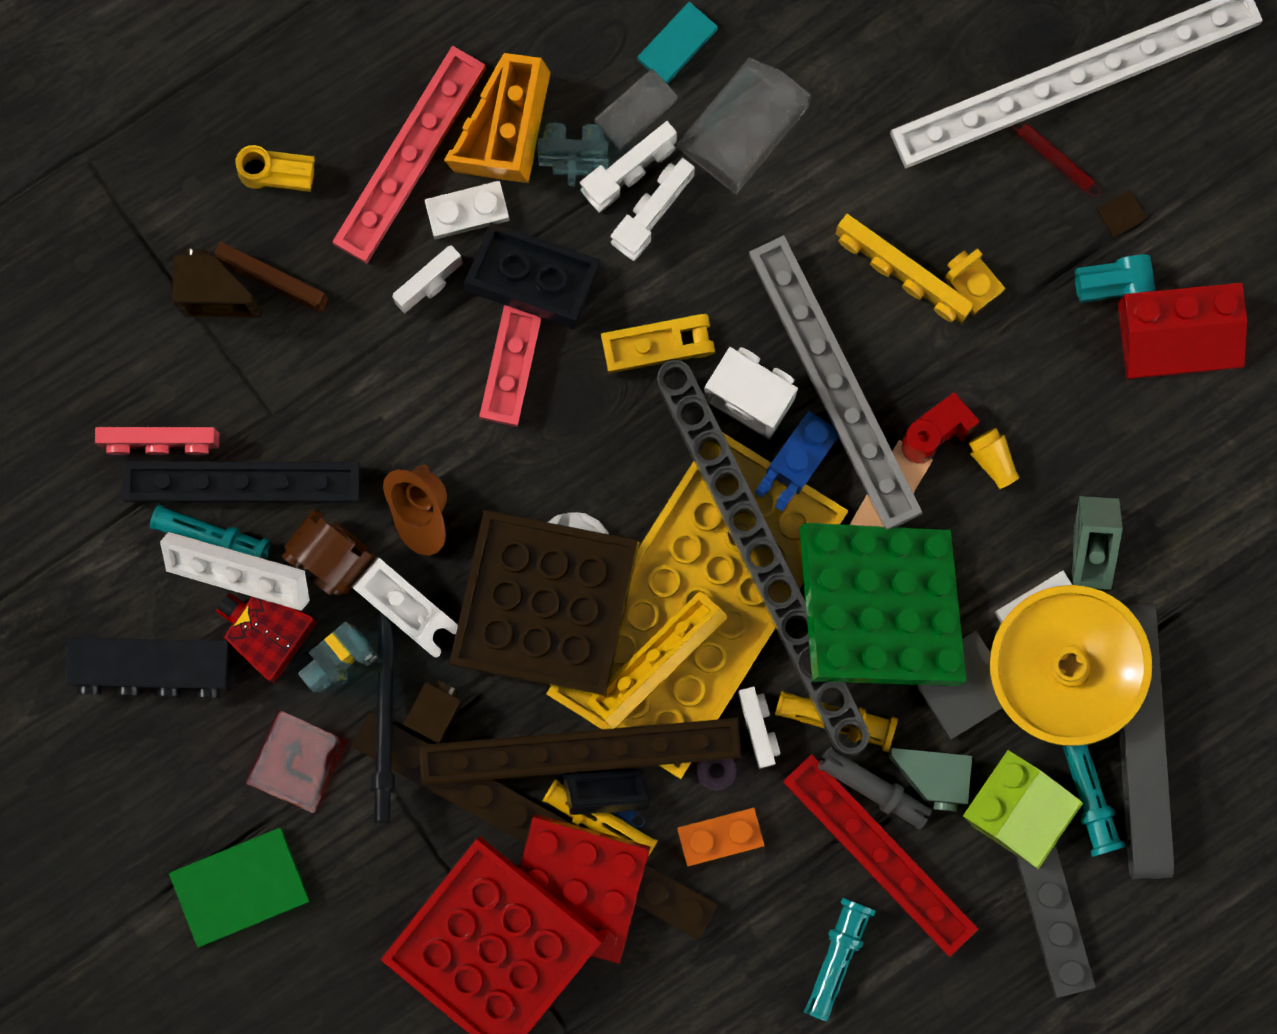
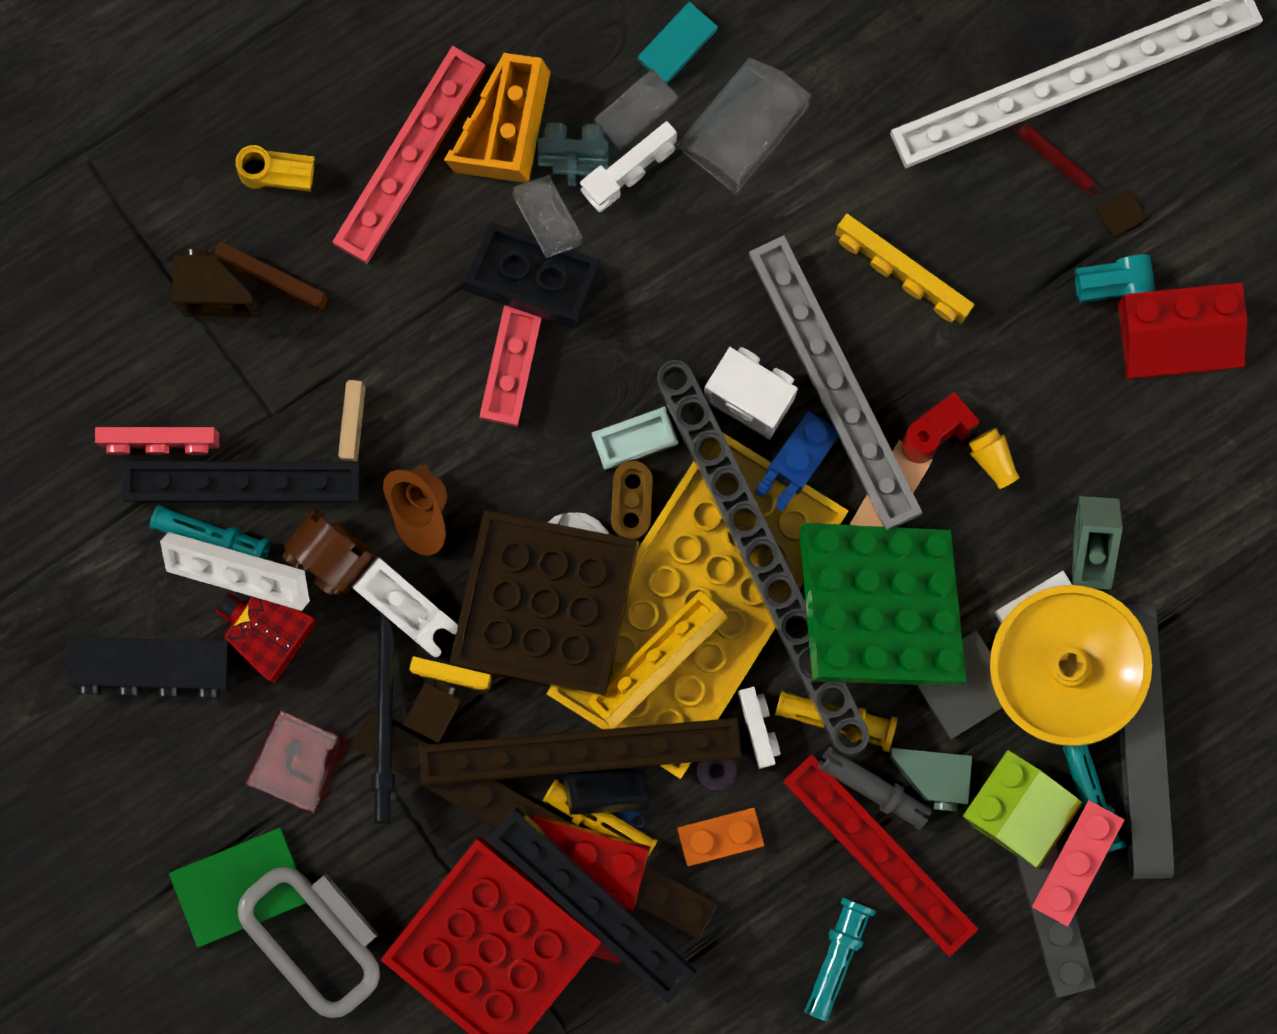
(335, 656): clear light blue hips -> none
(337, 914): none -> light grey bar
(351, 421): none -> tan tile
(428, 280): white plate -> none
(450, 674): none -> yellow tile
(467, 210): white plate -> none
(547, 216): none -> clear plate
(592, 904): none -> black plate
(631, 501): none -> pearl gold plate
(634, 234): white plate -> none
(635, 438): none -> light aqua tile
(656, 343): yellow plate -> none
(973, 279): yellow bracket -> none
(1078, 863): none -> coral plate

